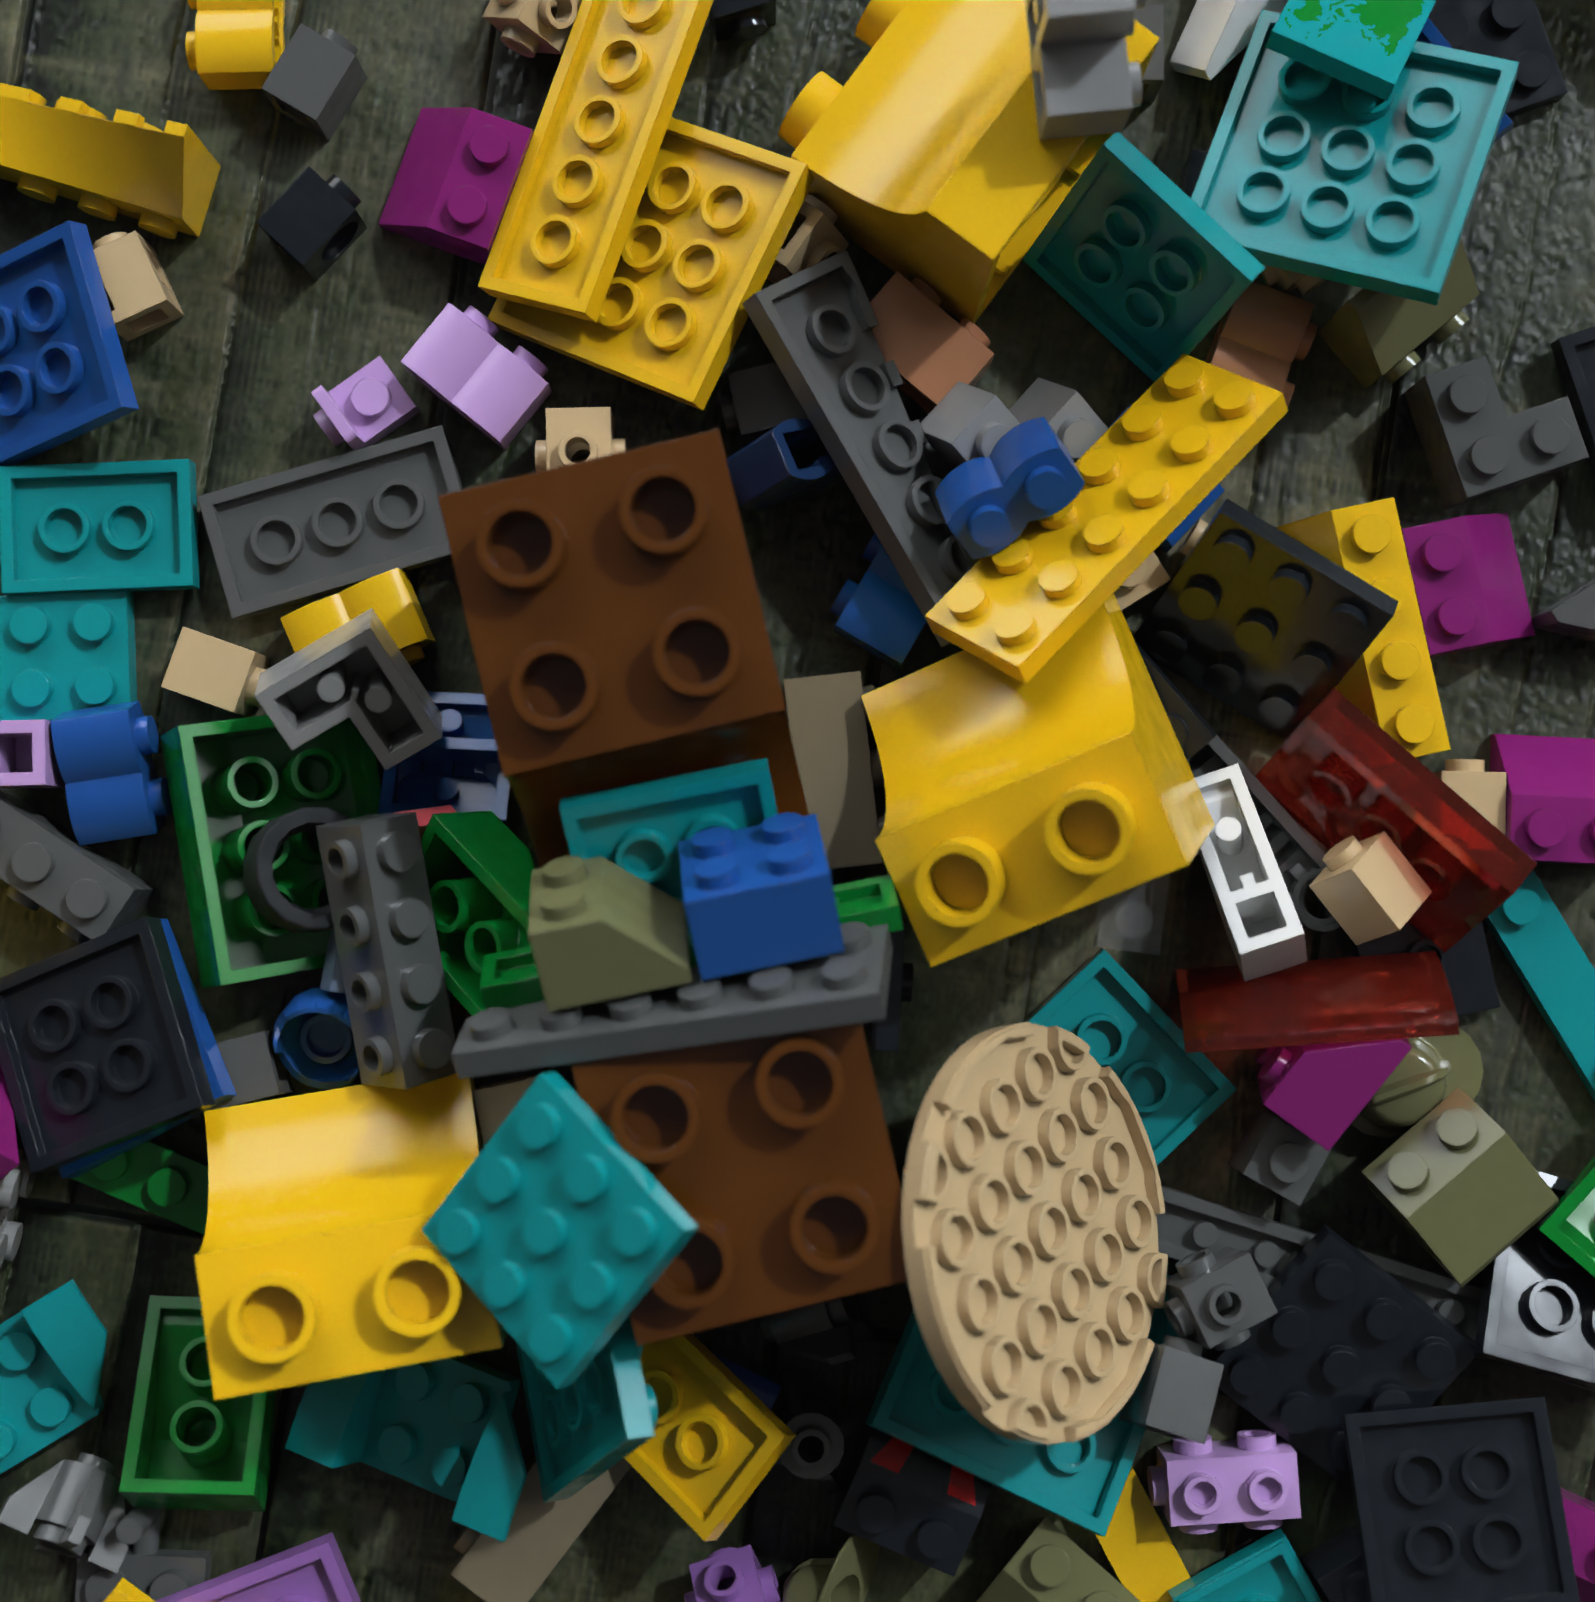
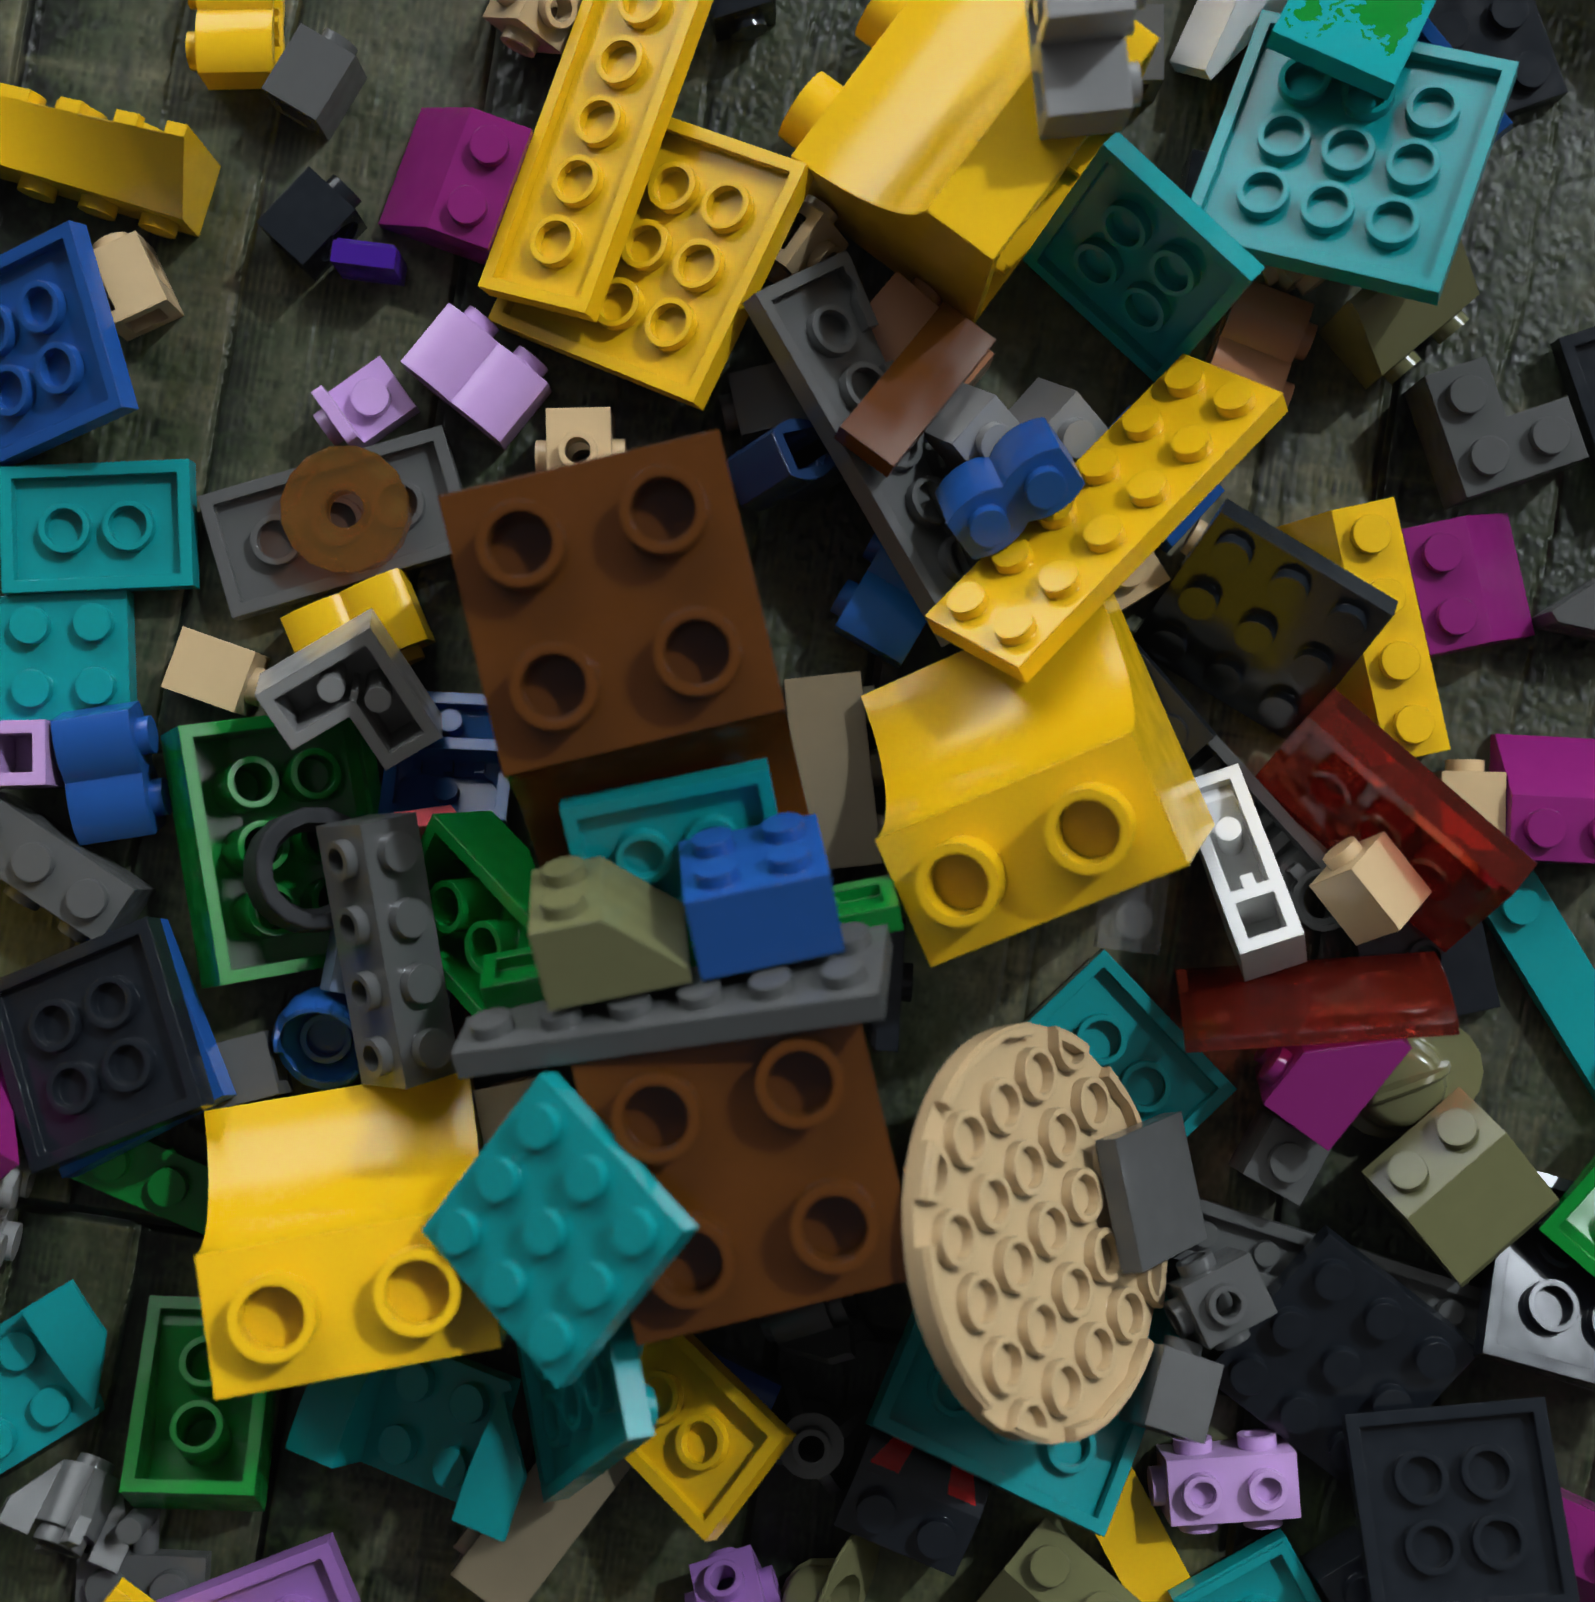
(319, 483): none -> clear orange tile
(368, 261): none -> dark purple tile
(915, 389): none -> reddish brown tile
(1151, 1192): none -> dark grey tile

